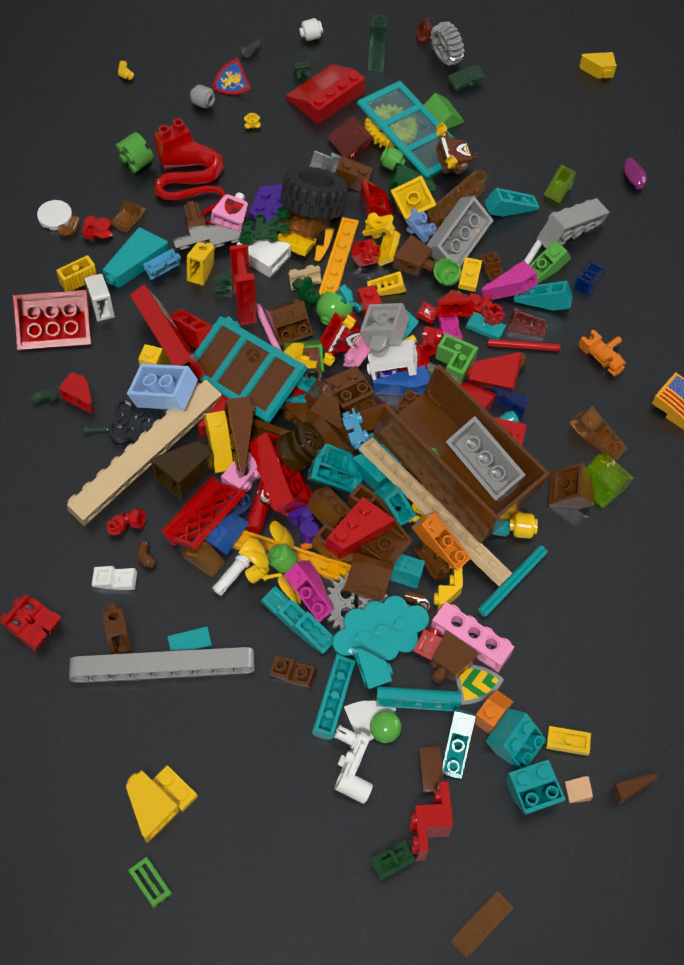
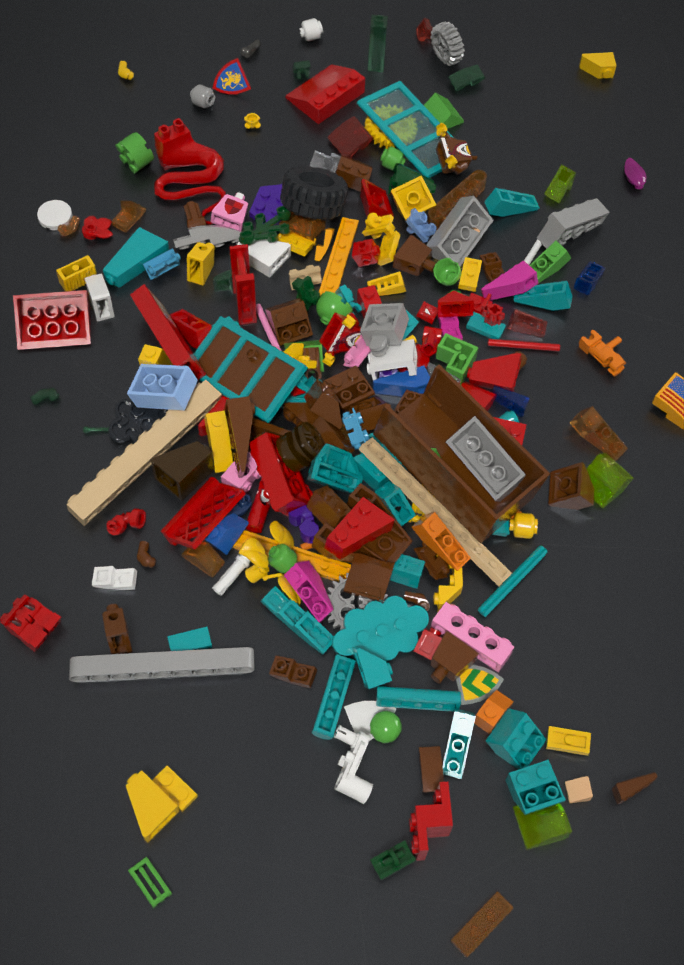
(76, 391): red slope -> none
(543, 825): none -> clear neon green slope

